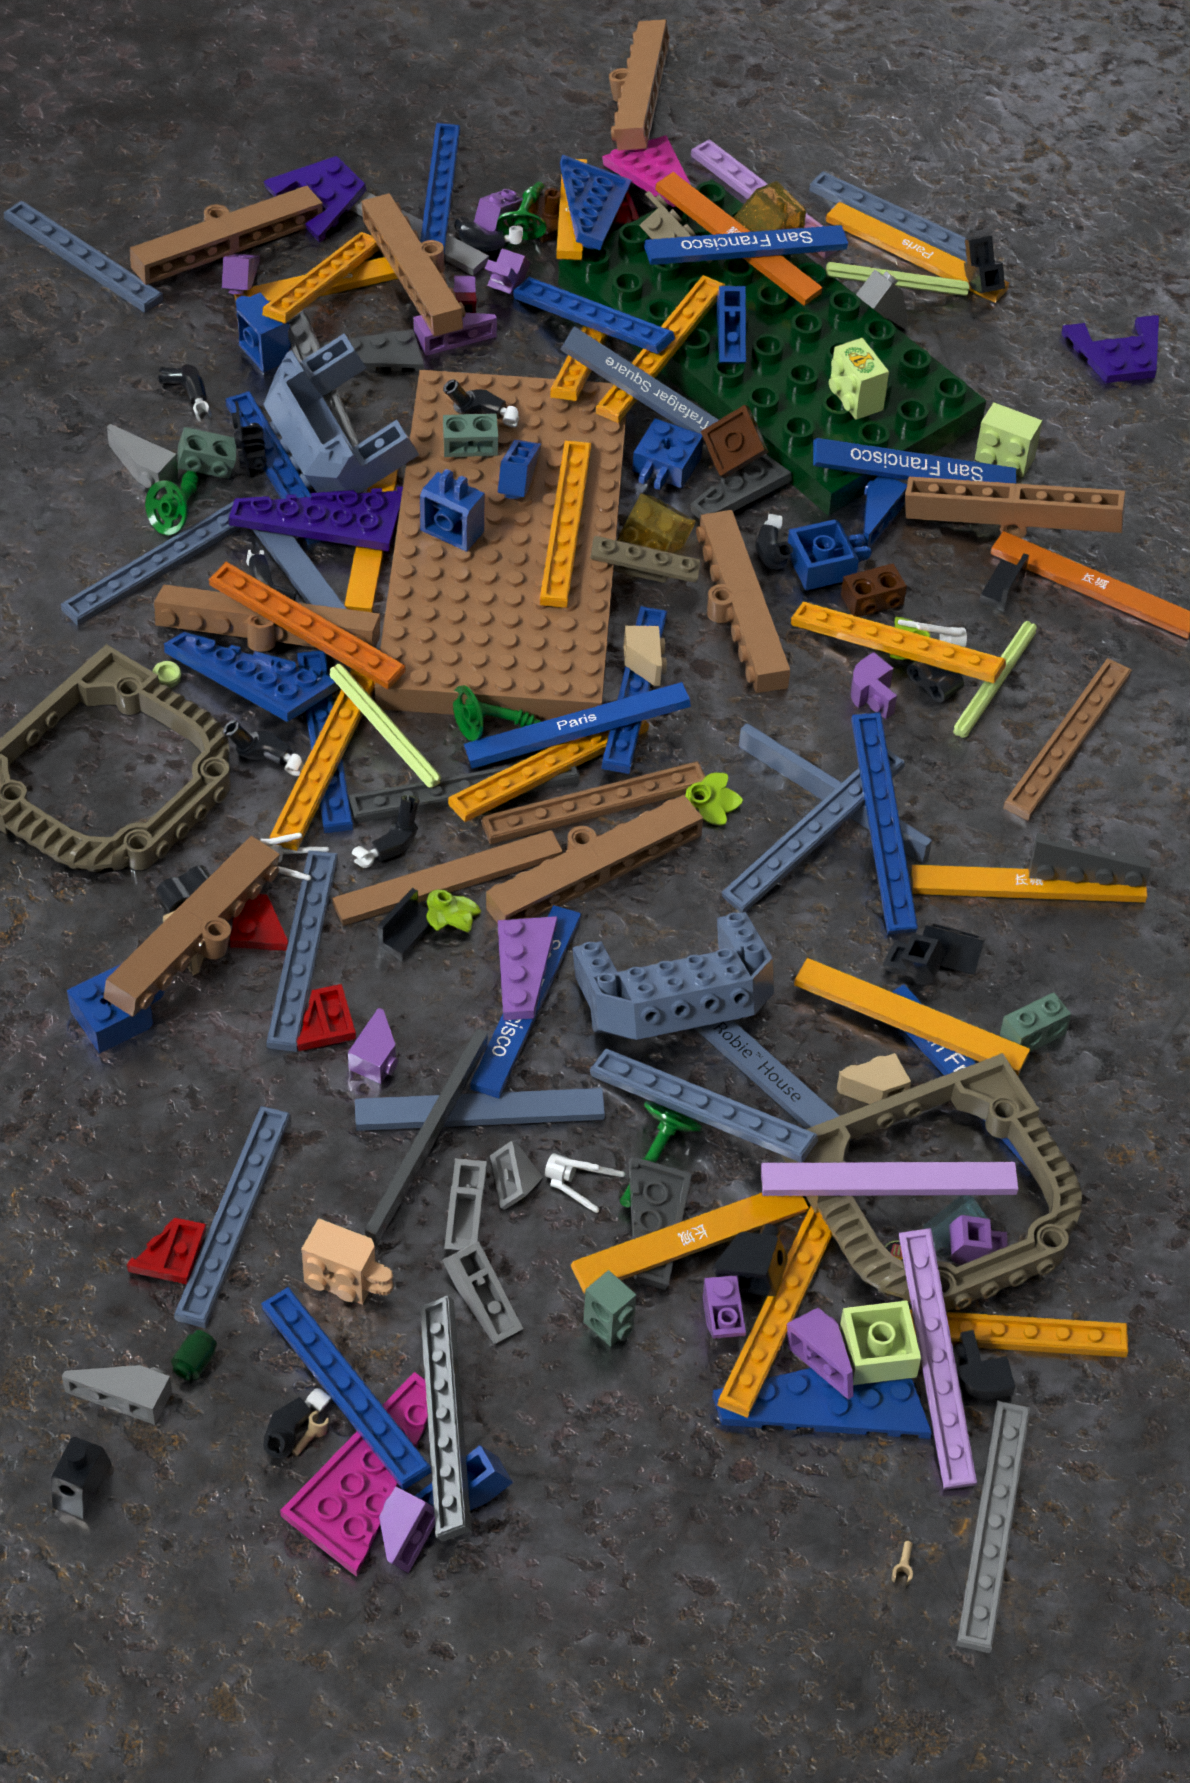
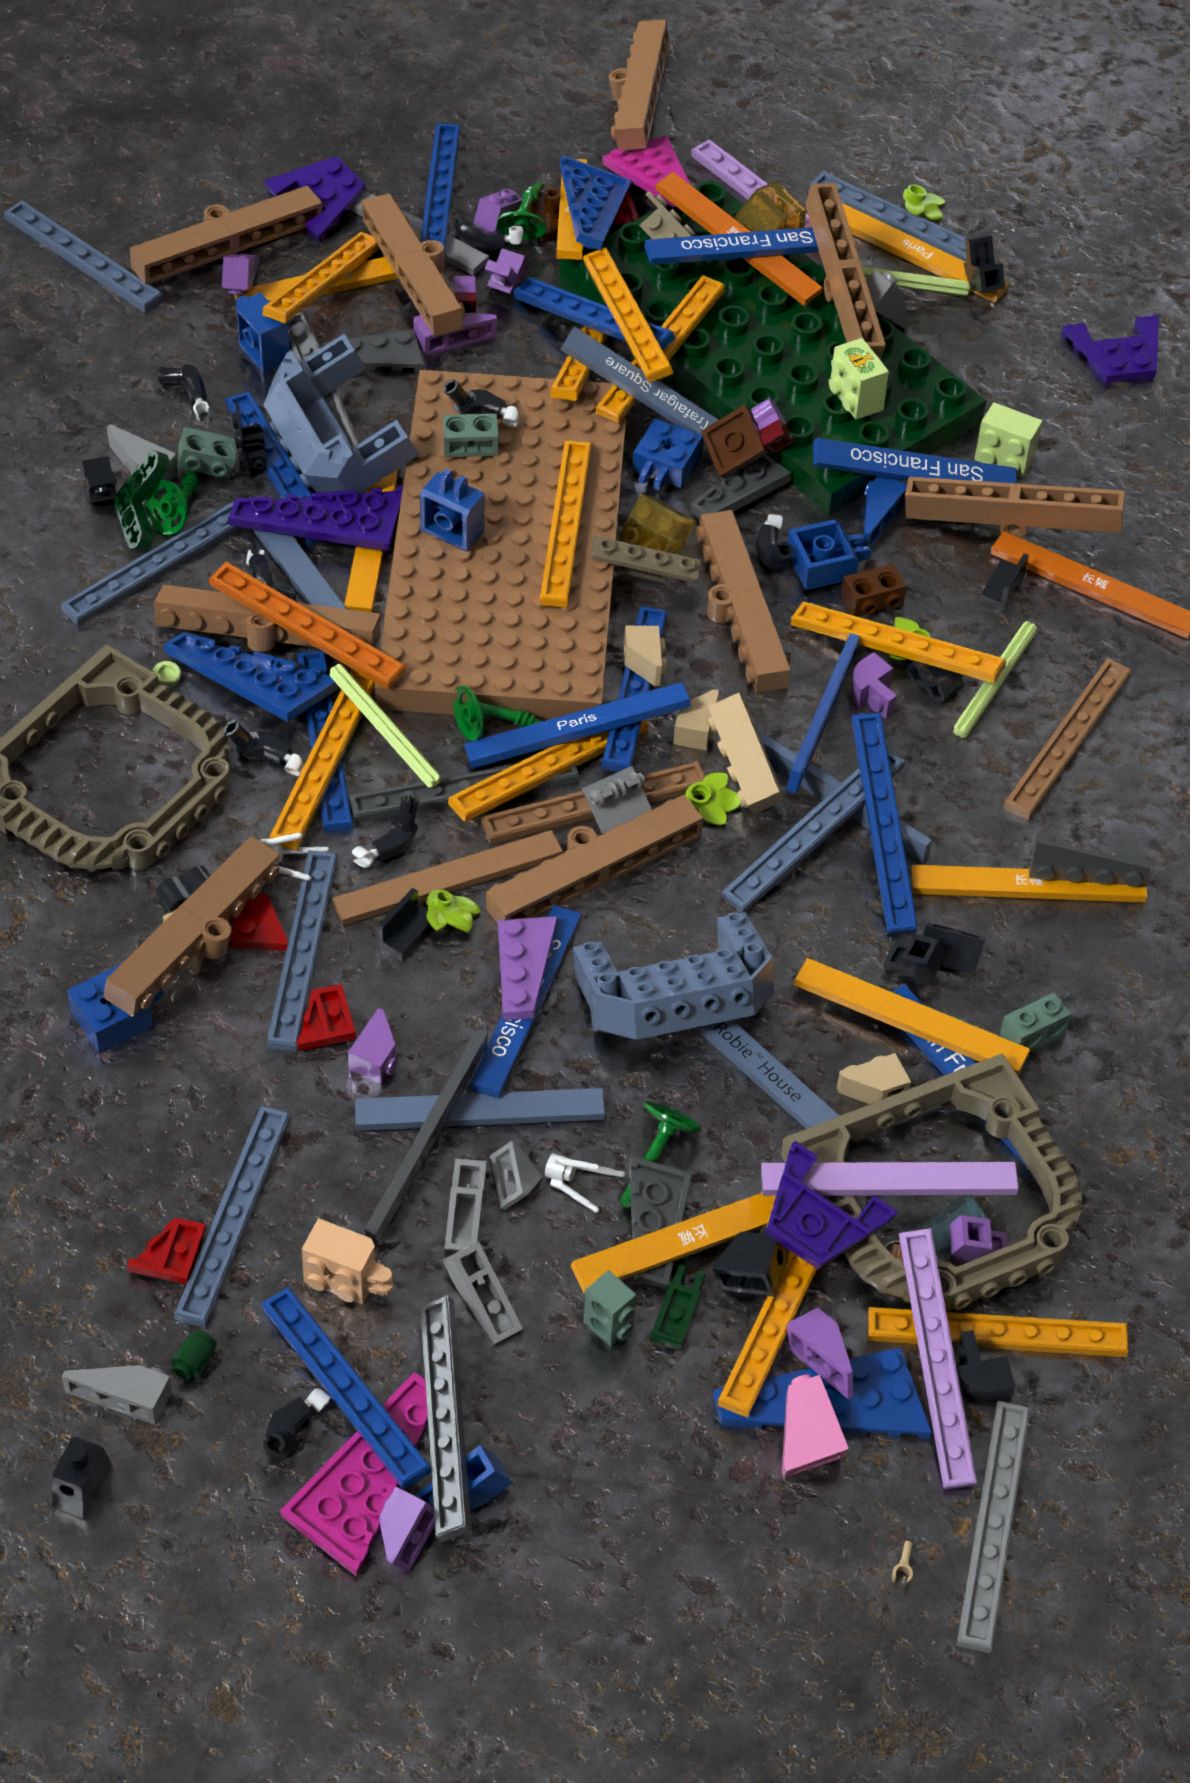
(99, 479): none -> black brick
(132, 494): none -> dark green beam
(314, 1430): tan hand -> none
(518, 468): blue slope -> none
(617, 798): none -> light grey hinge
(627, 315): none -> light orange tile
(677, 1310): none -> dark green hinge
(692, 723): none -> tan slope
(704, 1105): sand blue tile -> none
(723, 1307): medium lavender slope -> none
(731, 324): blue slope -> none
(746, 754): none -> tan brick
(771, 425): none -> leg
(810, 1427): none -> bright pink slope
(811, 1223): none -> dark purple wing
(822, 714): none -> blue tile
(844, 274): none -> medium nougat hinge
(880, 1342): yellowish green brick -> none
(923, 203): none -> lime plate
(947, 634): white plant -> none

